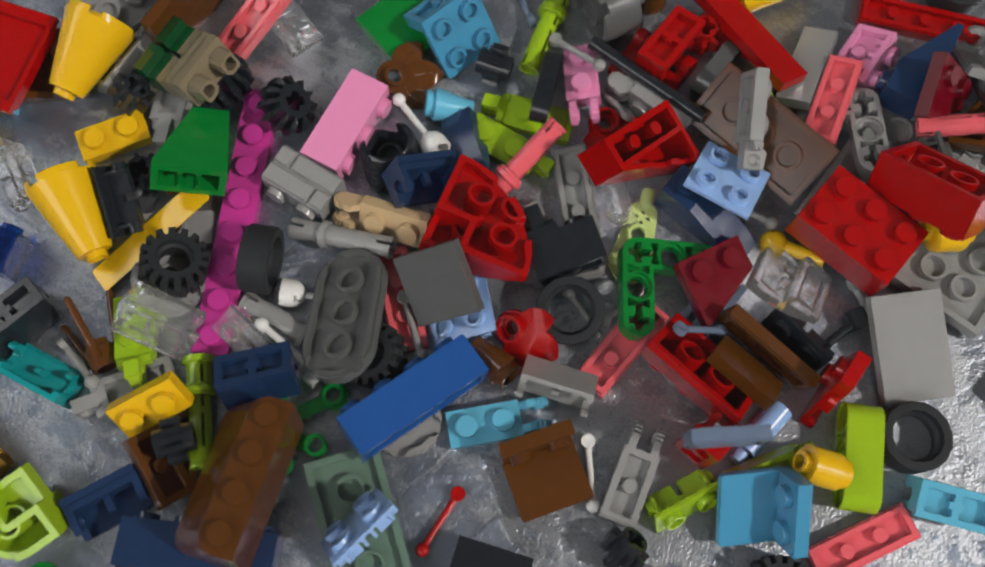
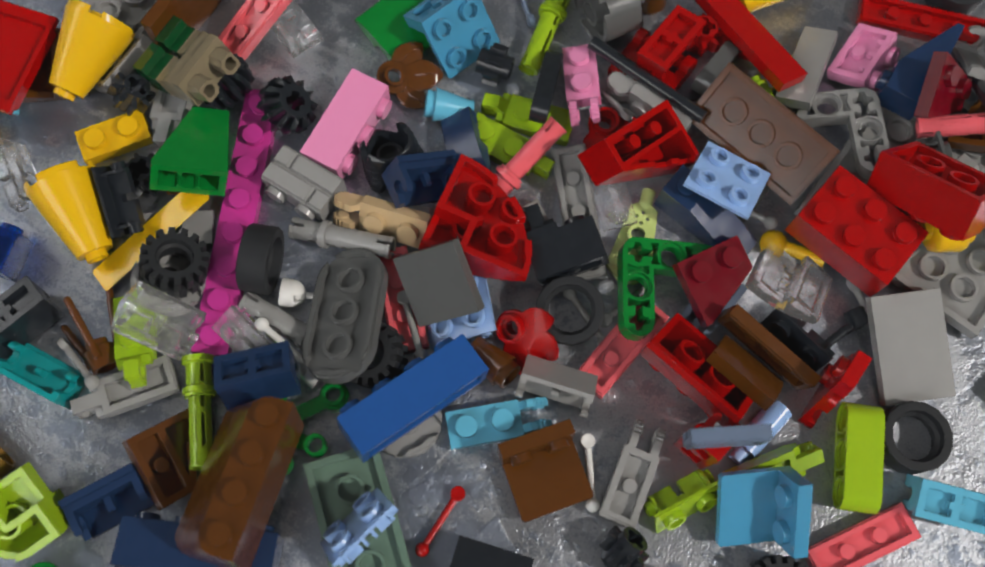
(150, 403): yellow plate -> none
(174, 440): black gear -> none
(431, 140): white hinge -> none
(556, 40): light grey hinge -> none
(682, 329): sand blue hinge -> none
(752, 118): light grey hinge -> none
(823, 467): yellow brick -> none
(834, 96): coral tile -> none

